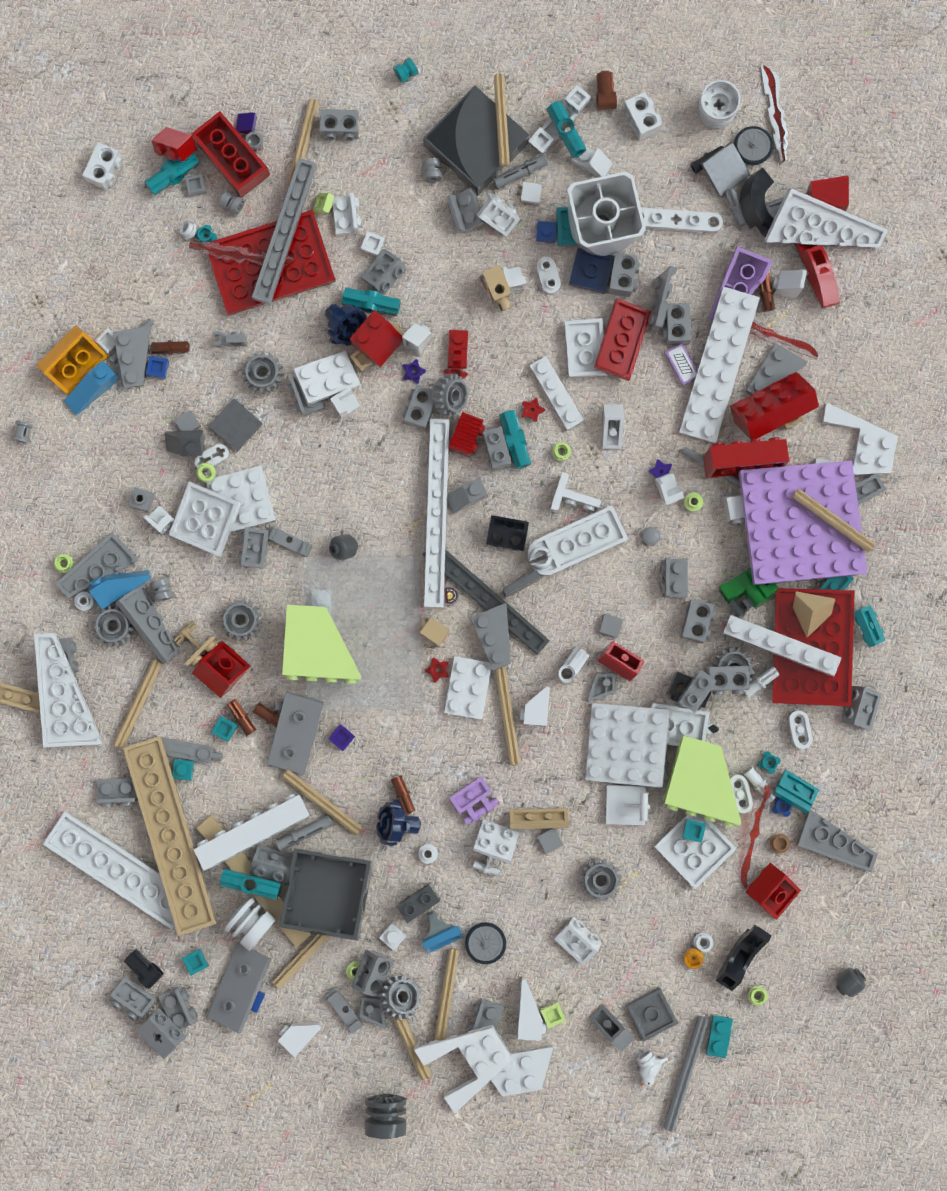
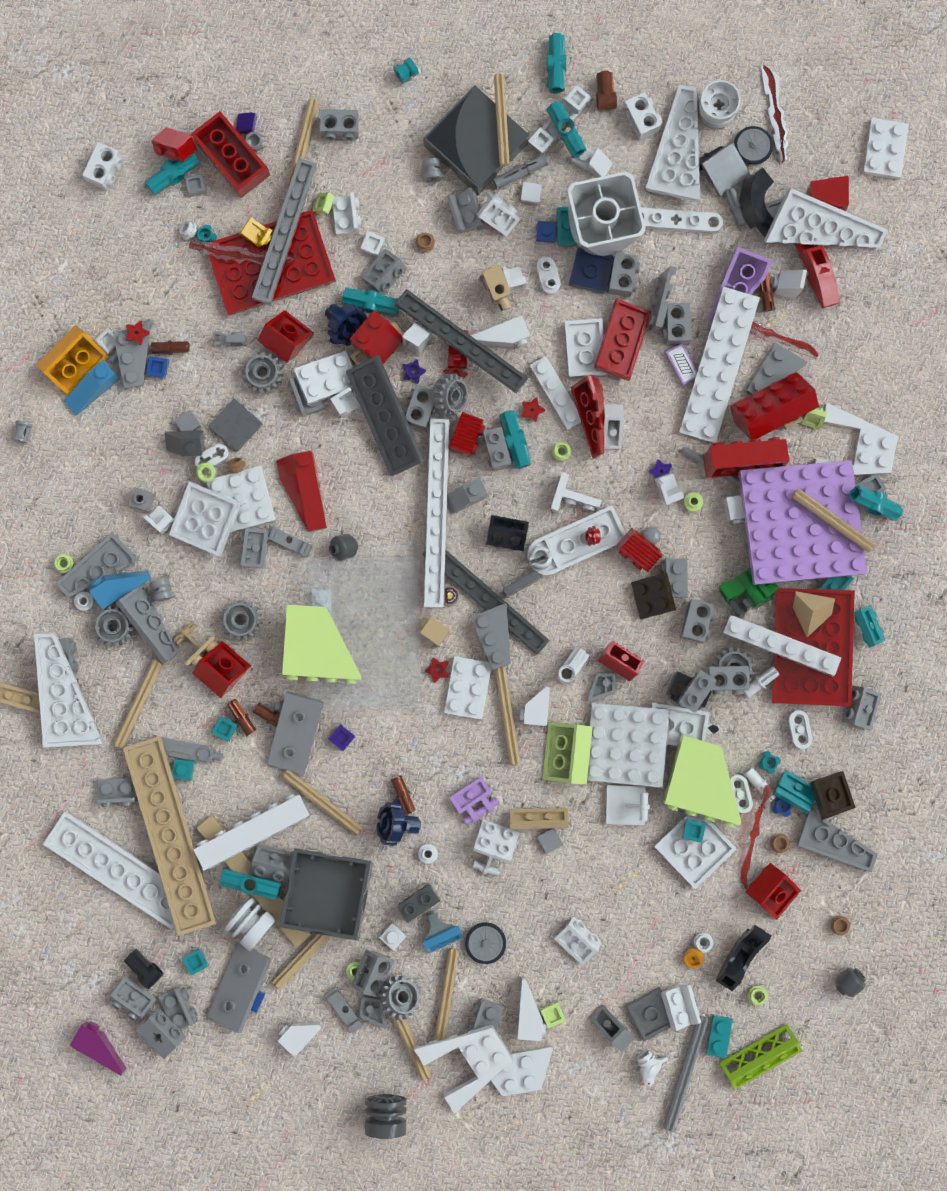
(95, 1044): none -> magenta slope
(136, 337): none -> red plate
(232, 203): light grey wheel -> none
(236, 465): none -> medium nougat plate
(256, 232): none -> yellow bracket
(285, 336): none -> red slope
(301, 483): none -> red wedge
(303, 833): light grey pin -> none
(385, 416): none -> dark grey plate
(425, 242): none -> medium nougat plate
(461, 341): none -> dark grey tile
(506, 334): none -> white slope
(556, 63): none -> teal piece
(567, 753): none -> yellowish green slope
(590, 406): none -> red wedge
(592, 536): none -> red plate
(608, 887): light grey gear -> none
(611, 625): light grey tile -> none
(639, 550): none -> red brick
(653, 596): none -> dark brown plate
(677, 158): none -> white wing
(680, 1007): none -> white bracket
(765, 1062): none -> lime fence
(814, 418): none -> yellowish green tile
(832, 795): none -> dark brown plate
(839, 925): none -> medium nougat plate
(876, 503): none -> teal piece
(885, 148): none -> white plate

